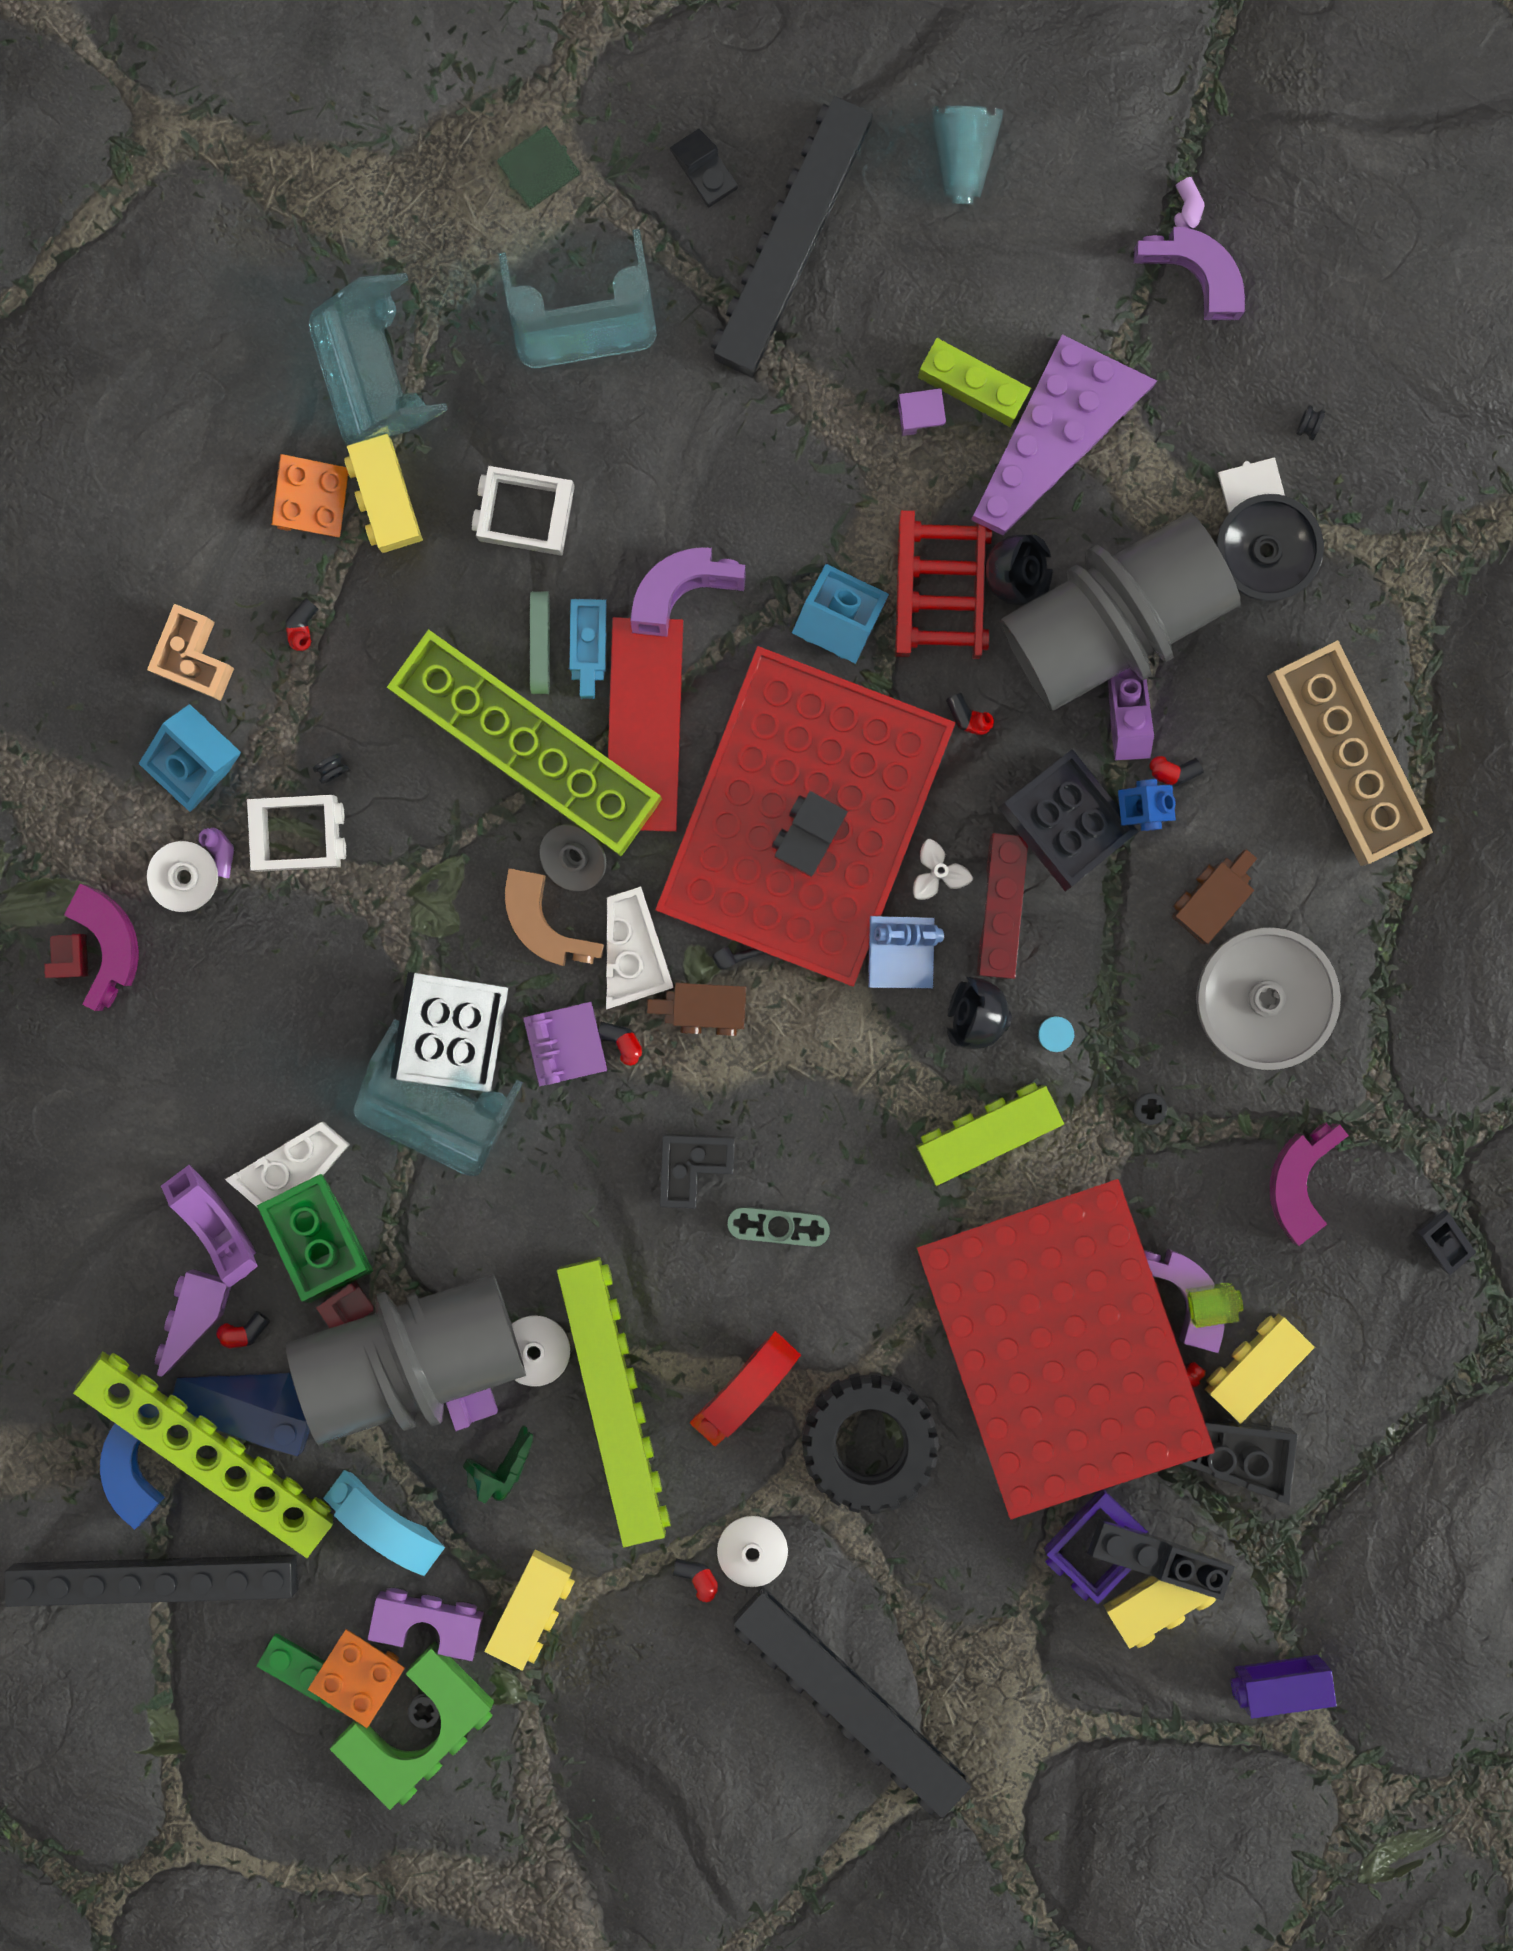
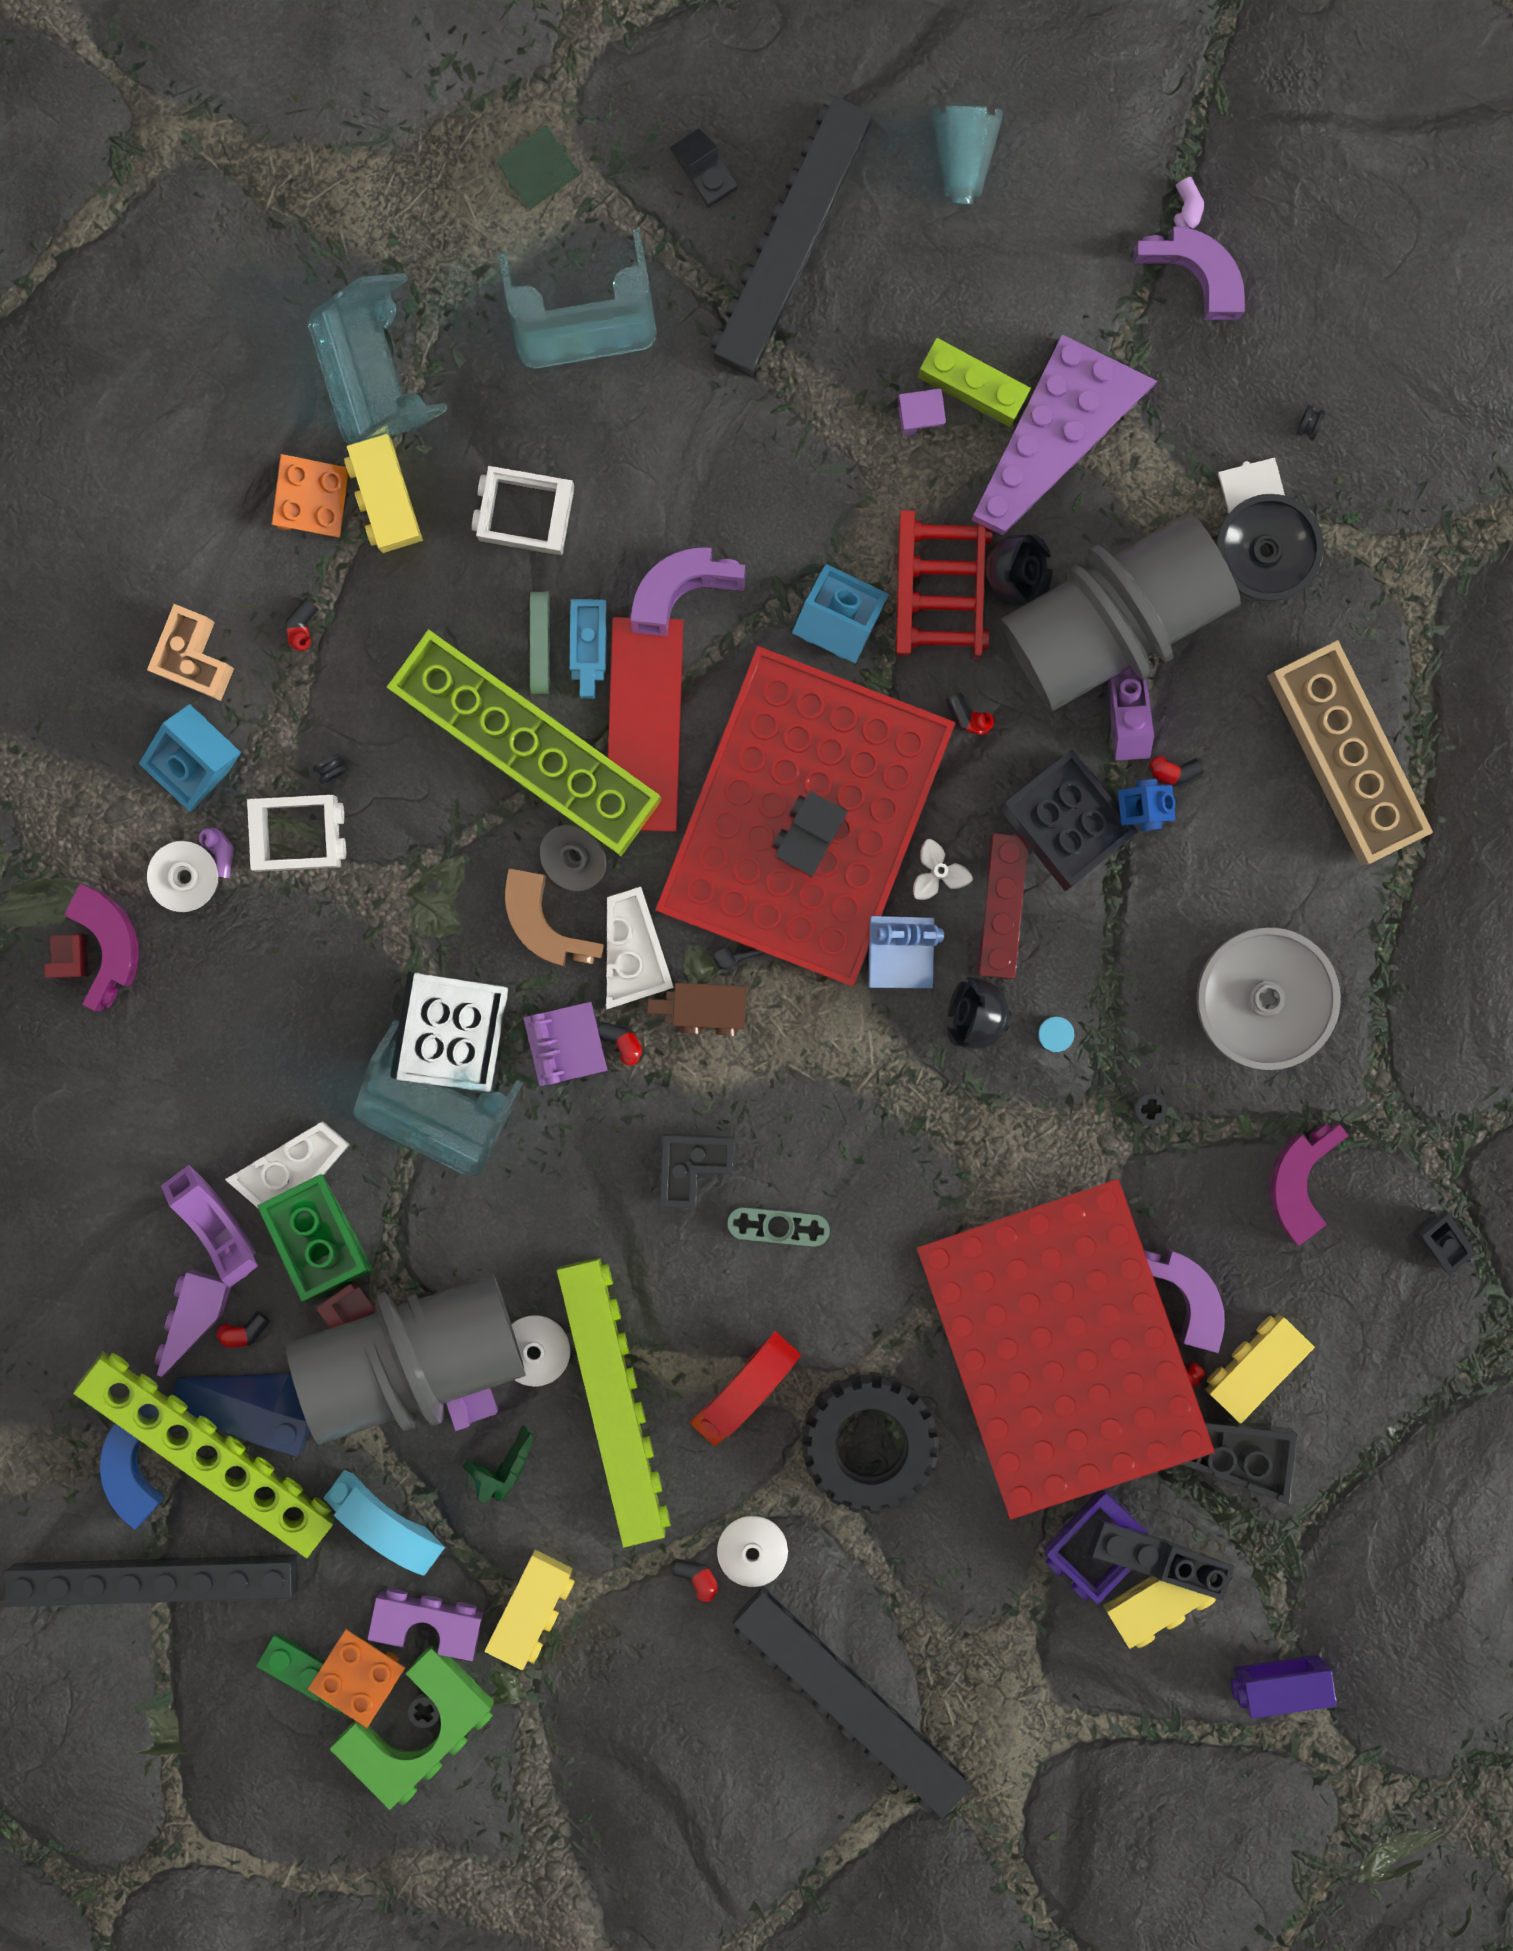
(989, 1134): lime brick -> none
(1214, 1304): clear neon green brick -> none
(1215, 898): reddish brown hinge -> none

